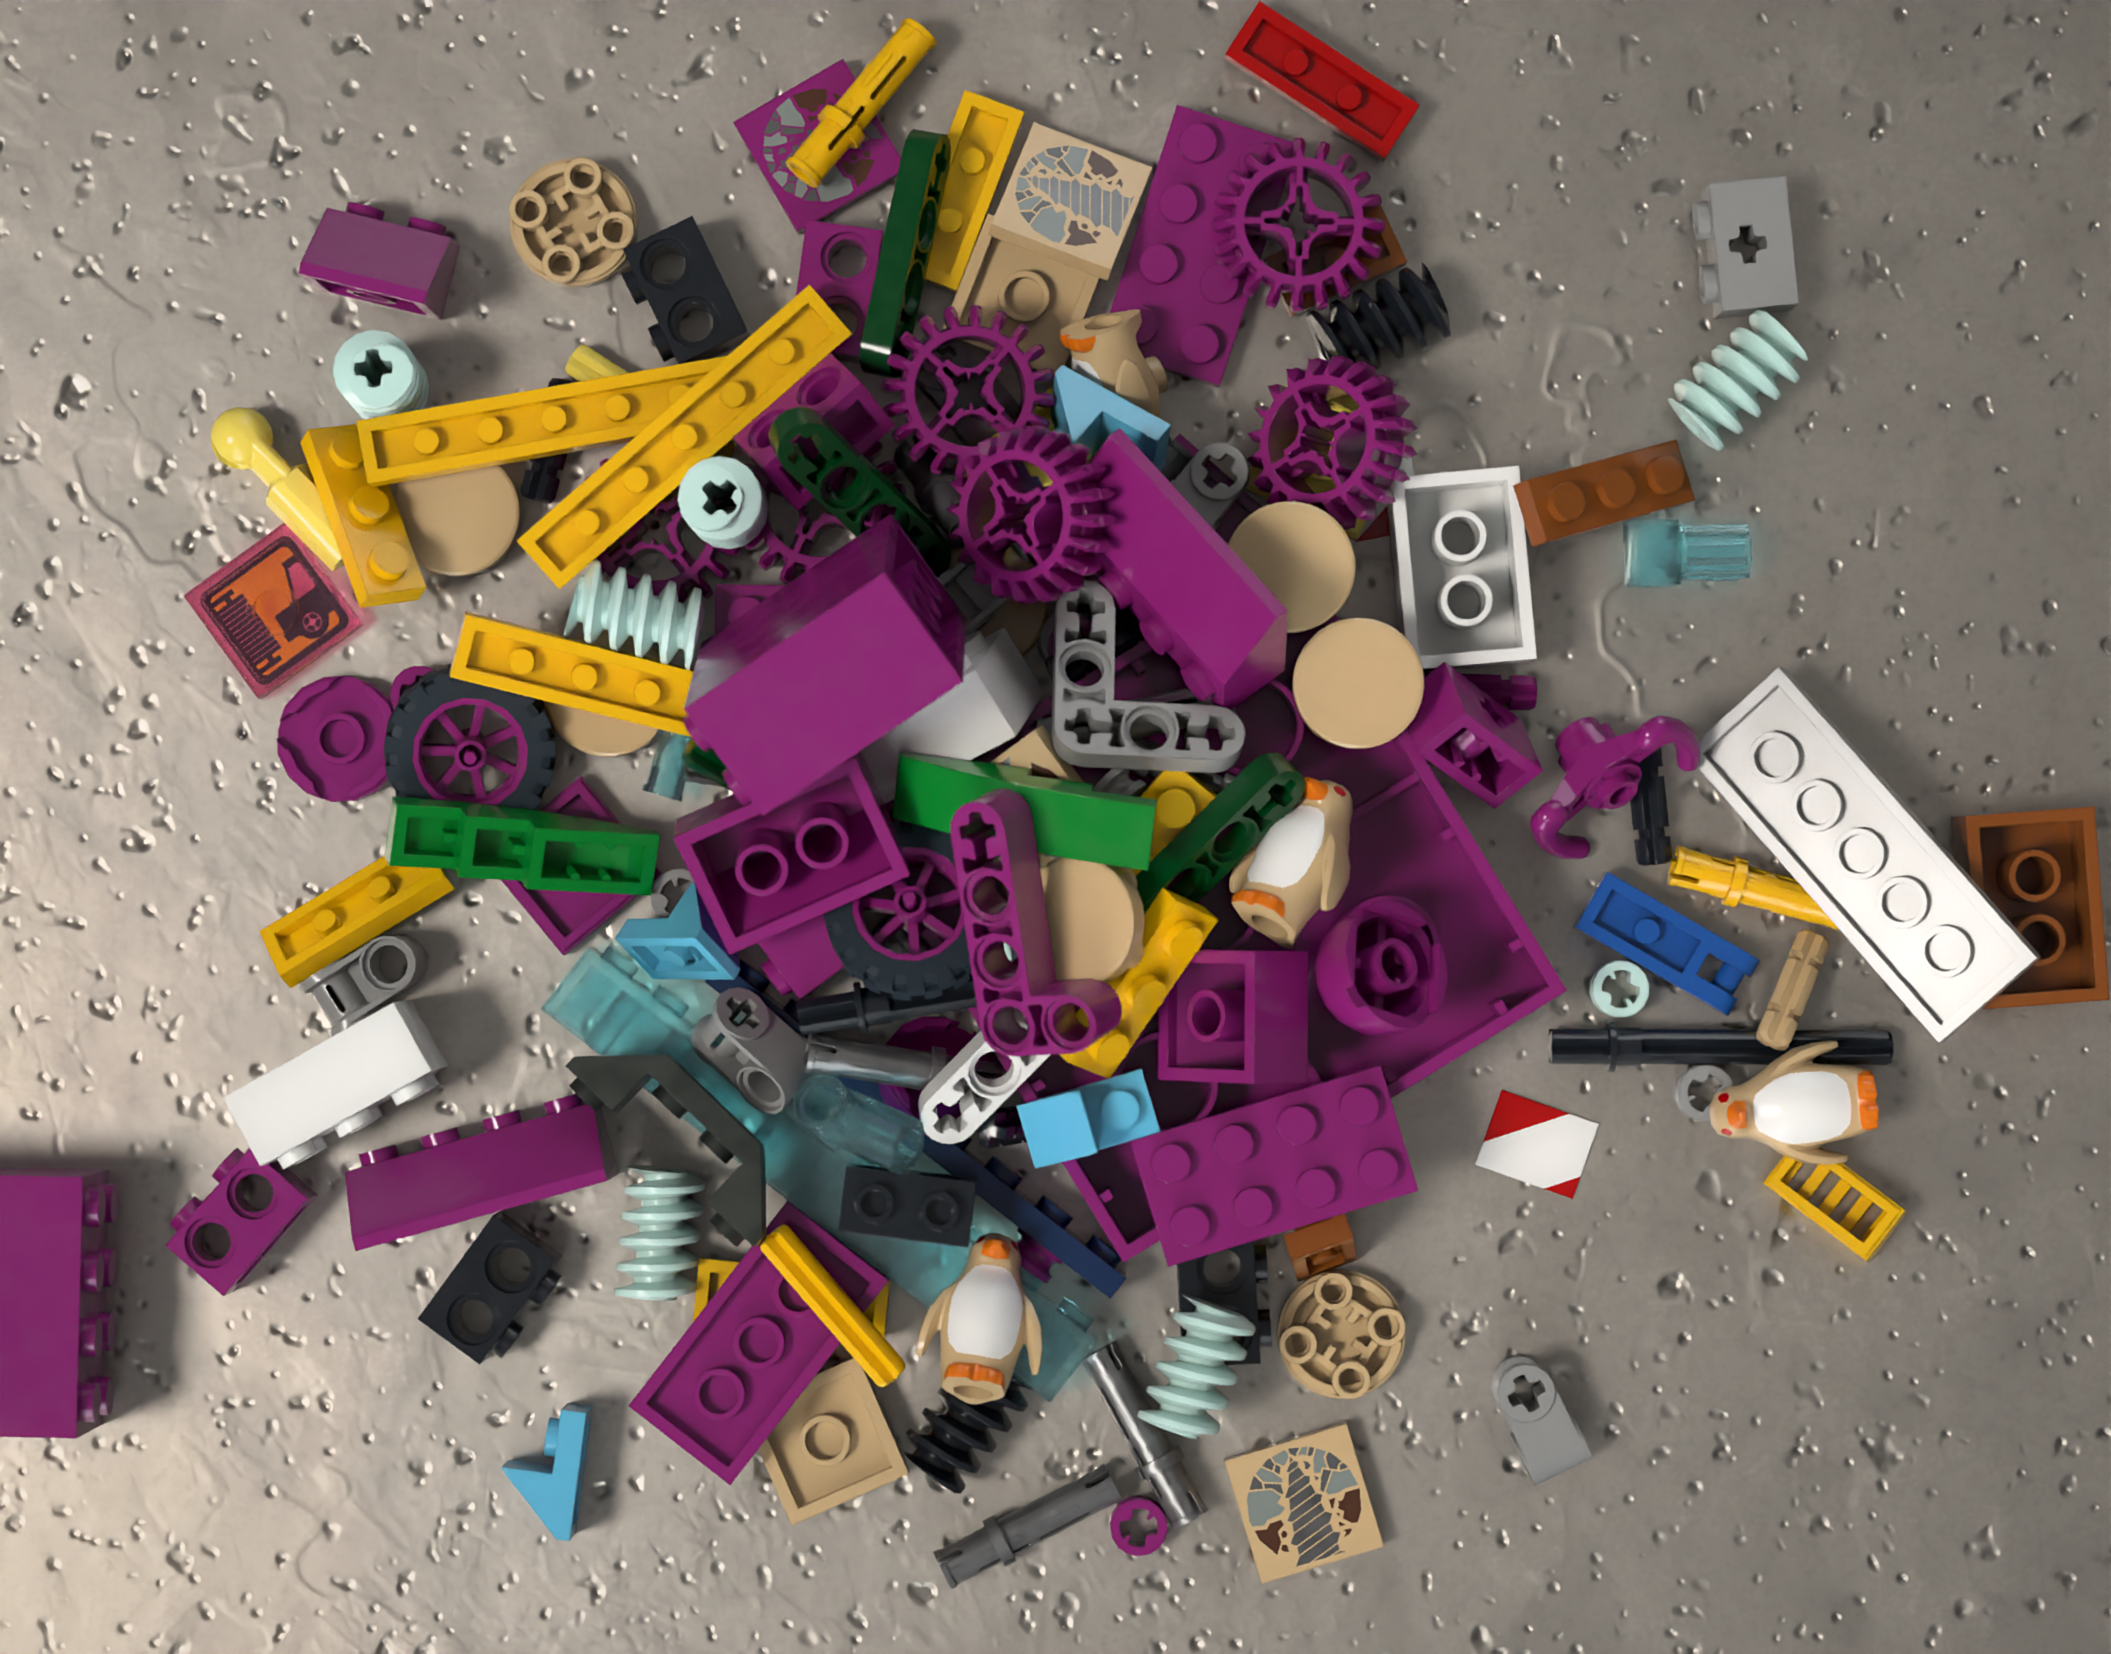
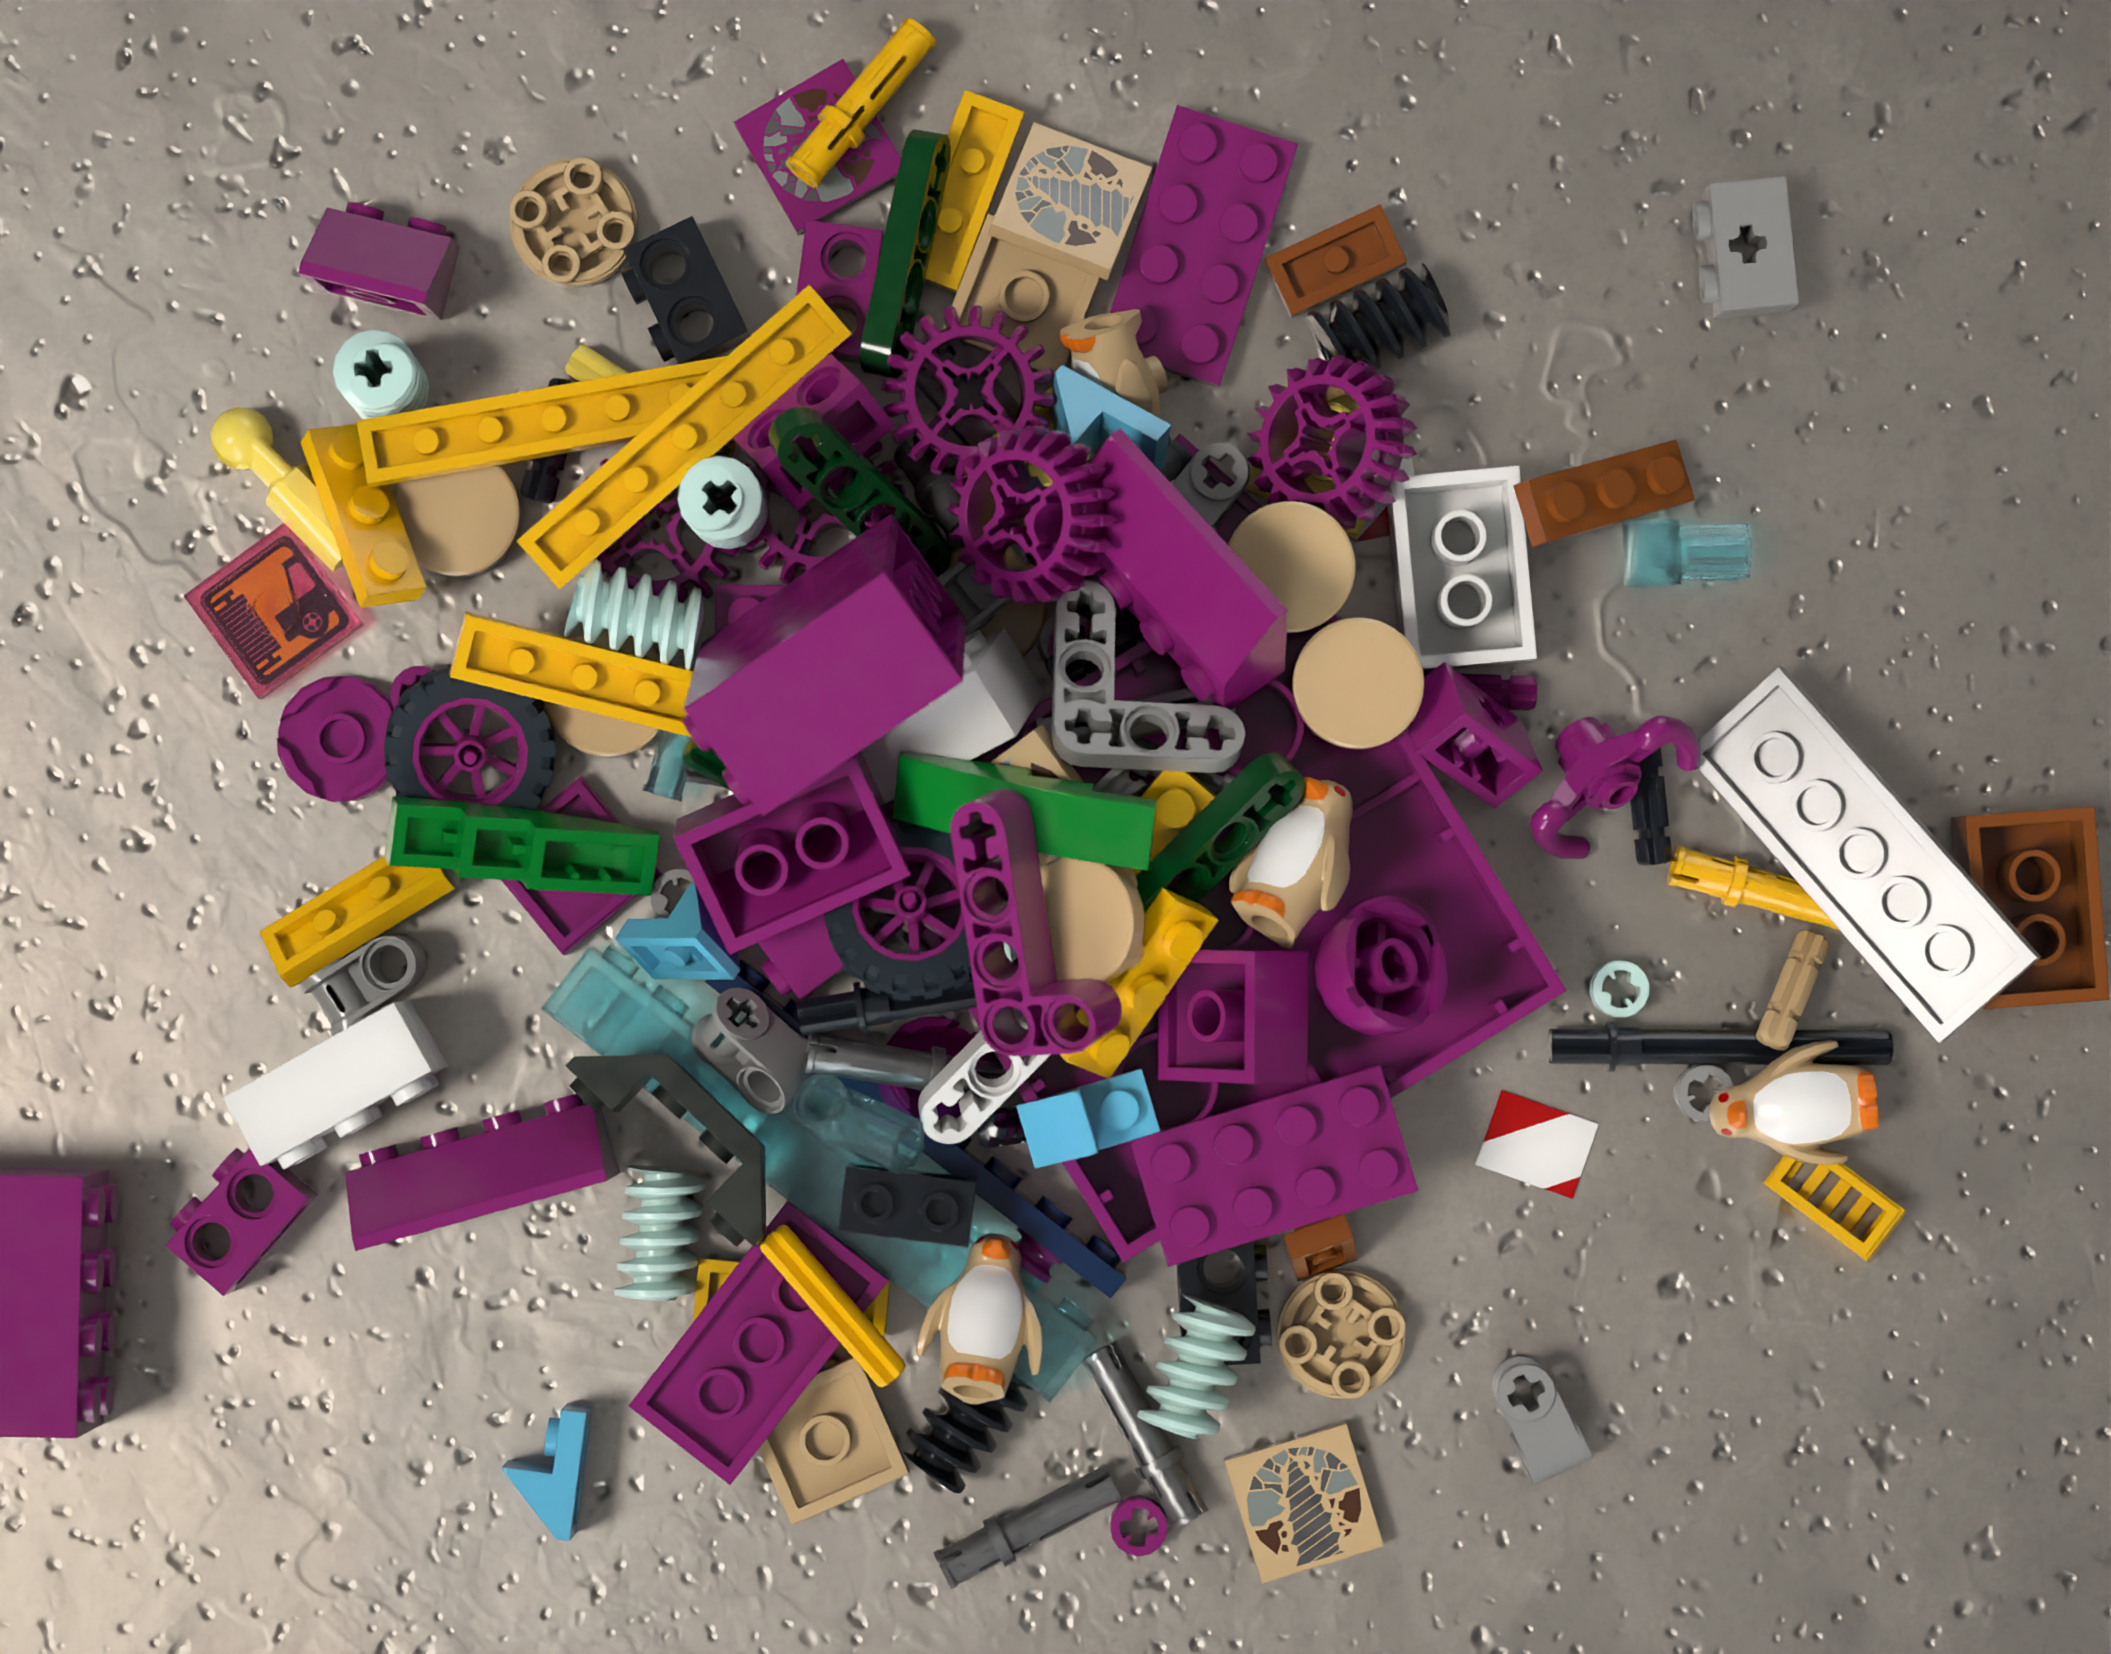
(480, 1279): black brick -> none
(1267, 225): magenta gear -> none
(1321, 81): red plate -> none
(1664, 942): blue plate -> none
(1737, 378): light aqua piece -> none

